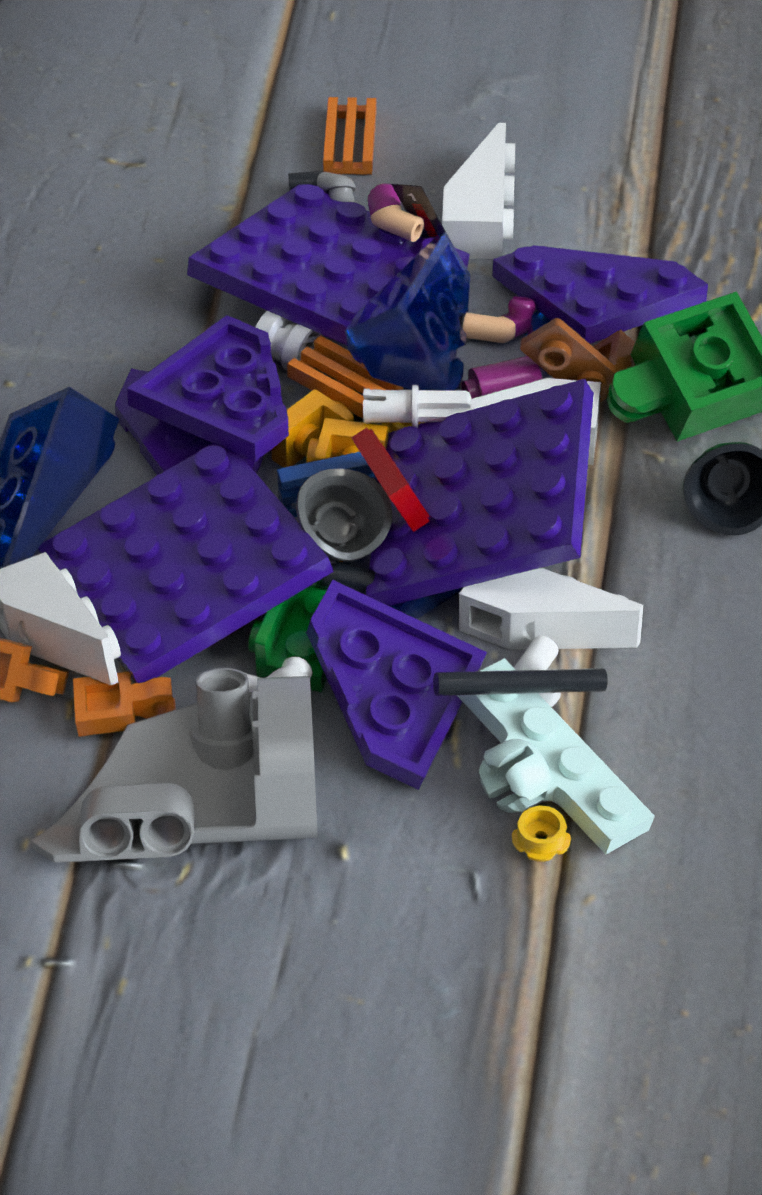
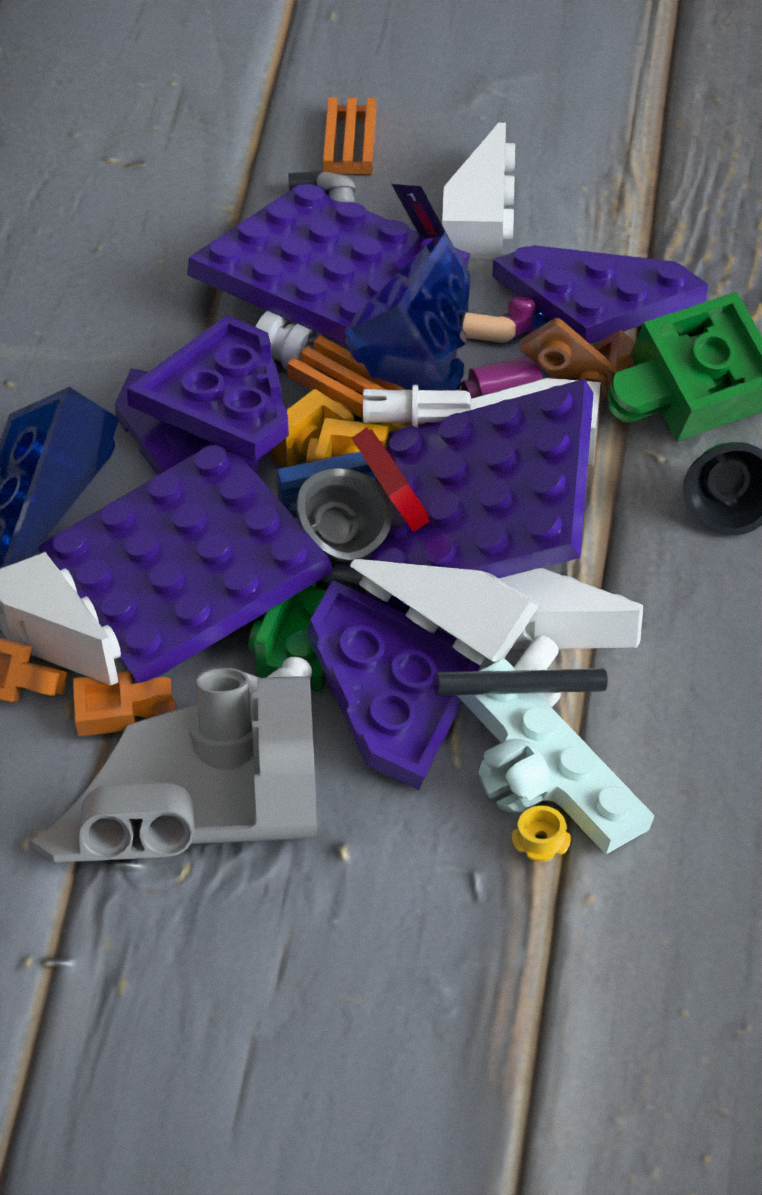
(387, 213): light nougat arm -> none
(466, 603): none -> white slope

